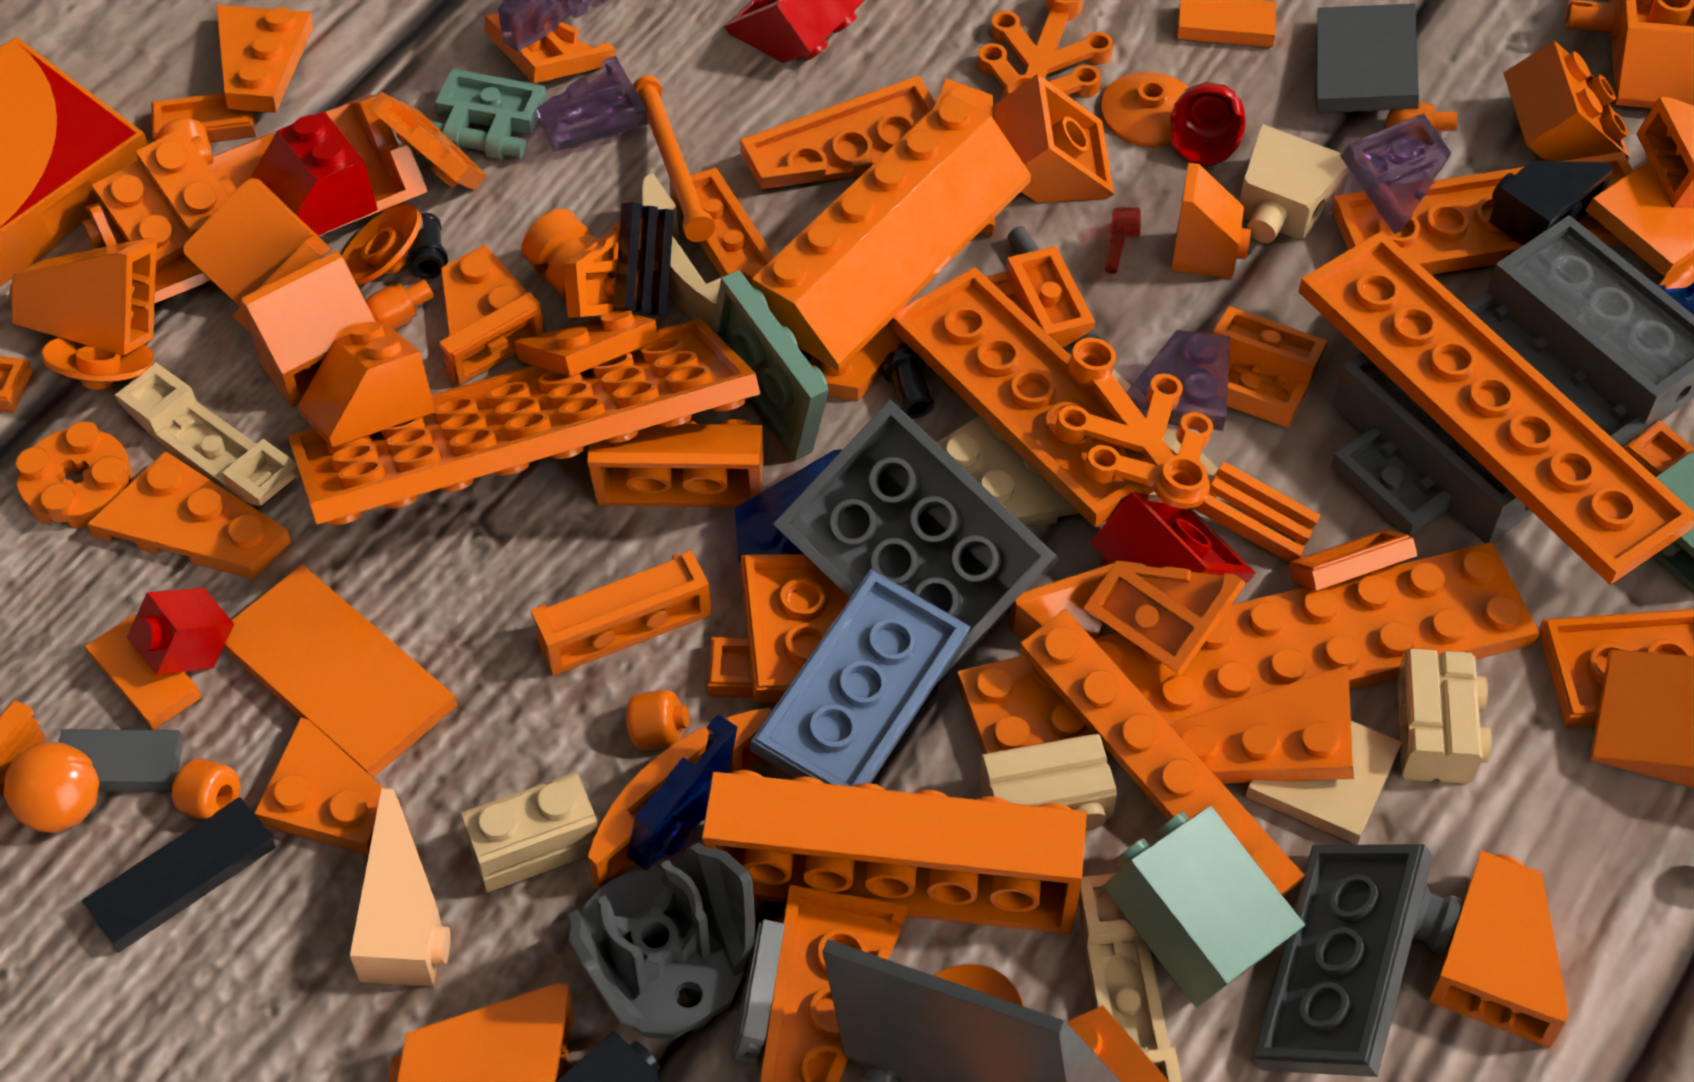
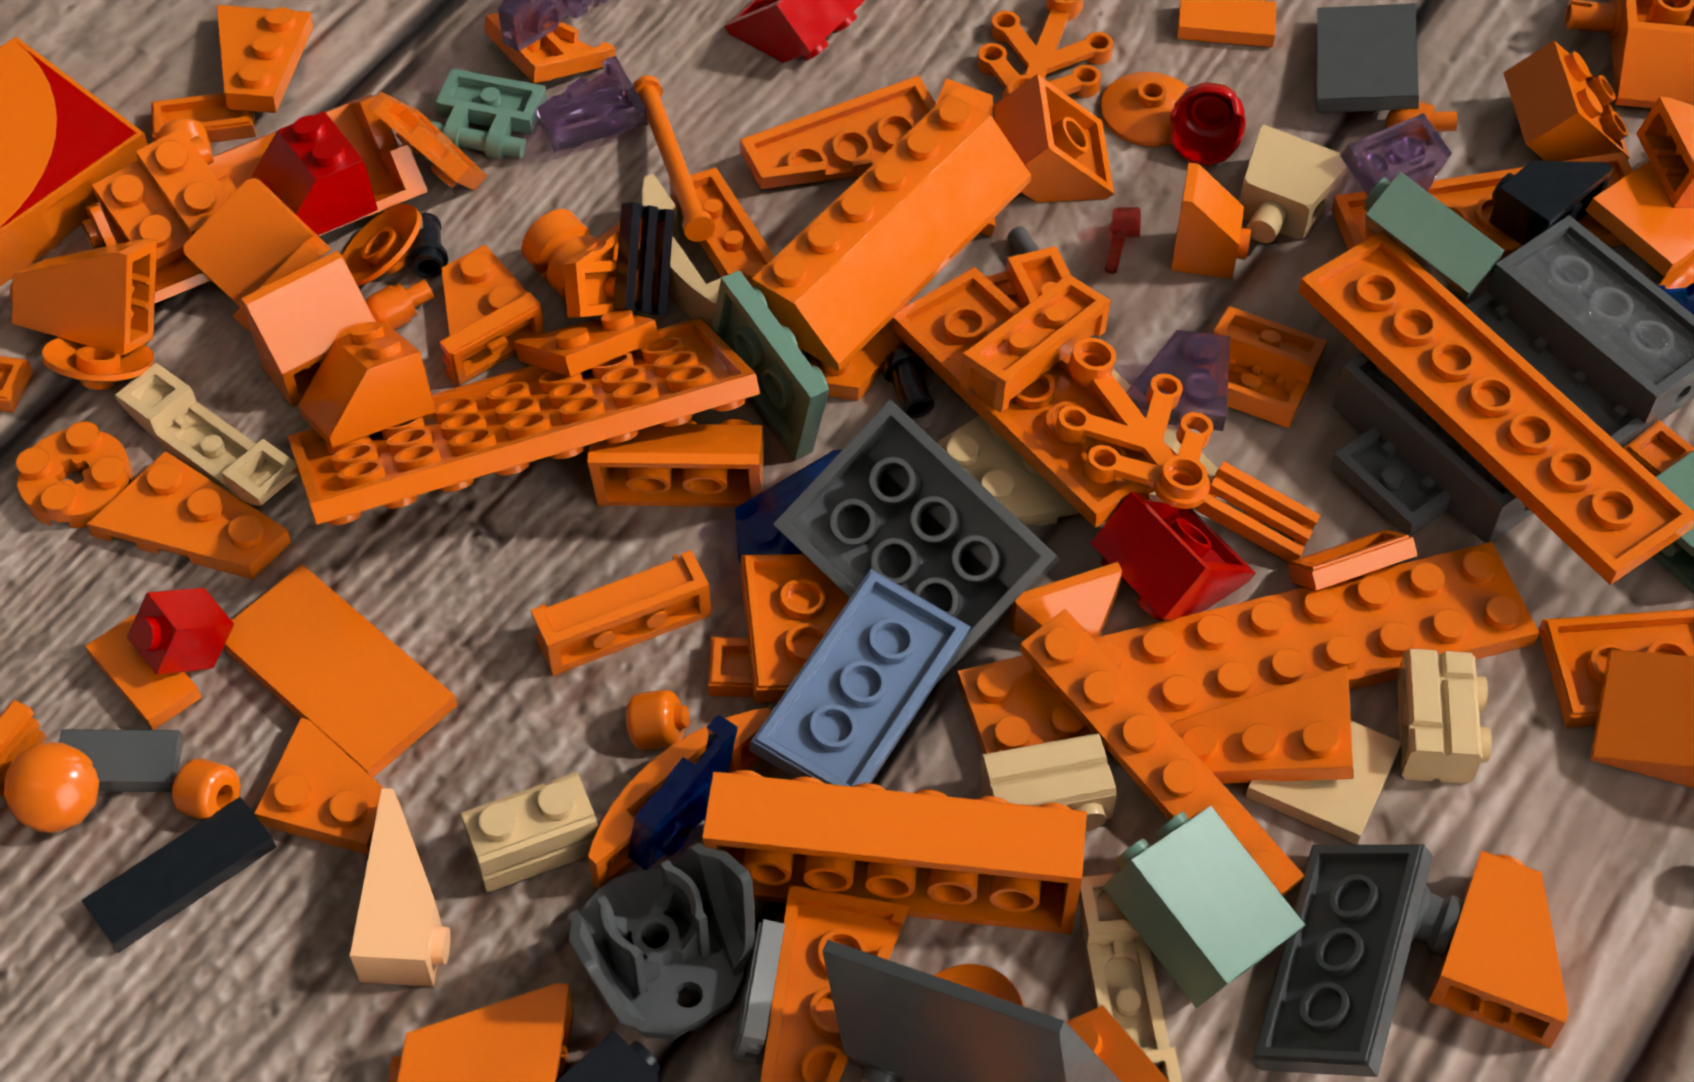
(1033, 341): none -> orange container
(1164, 608): orange wing -> none
(1431, 234): none -> sand green brick

